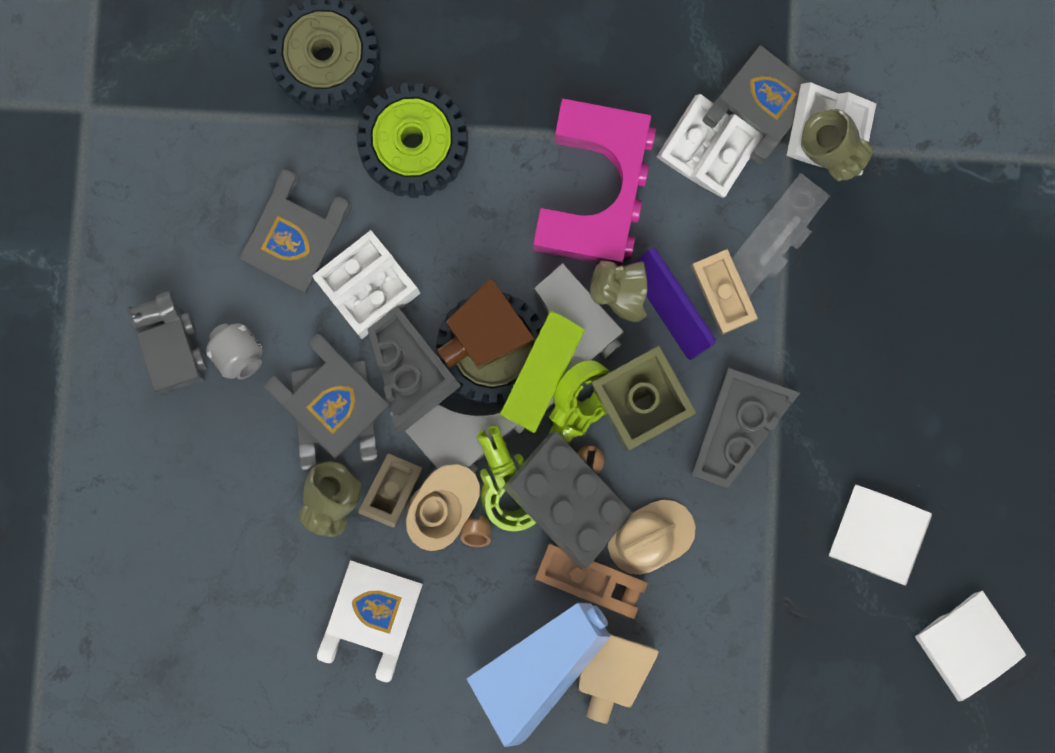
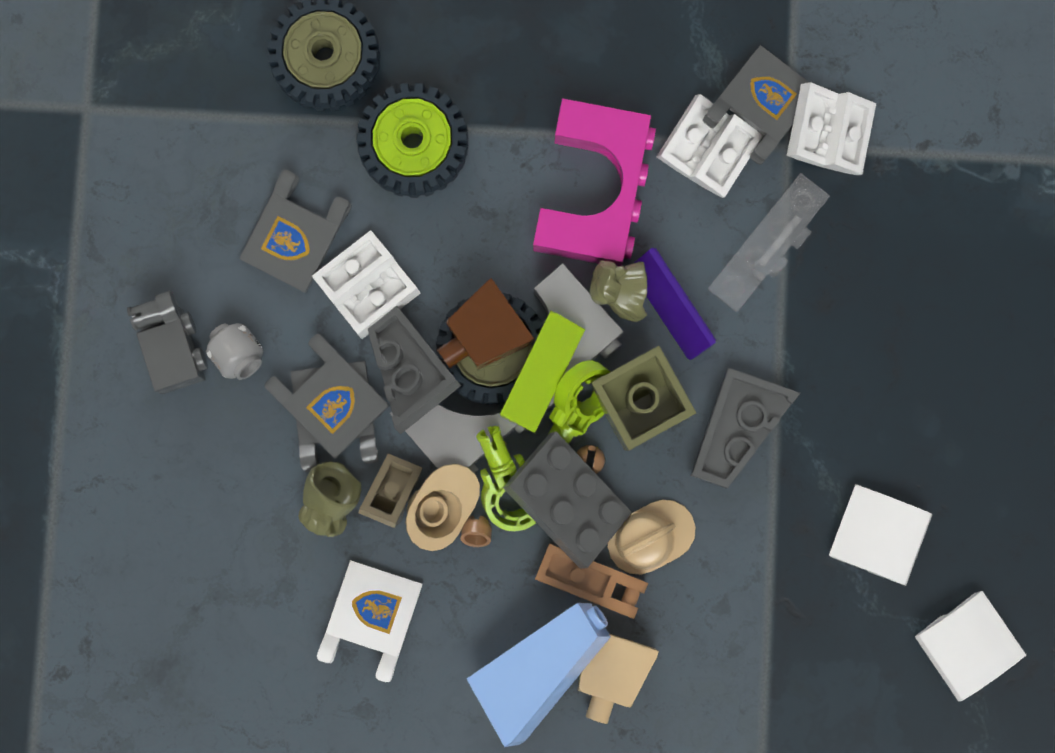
(724, 292): tan plate -> none
(835, 144): olive hair -> none

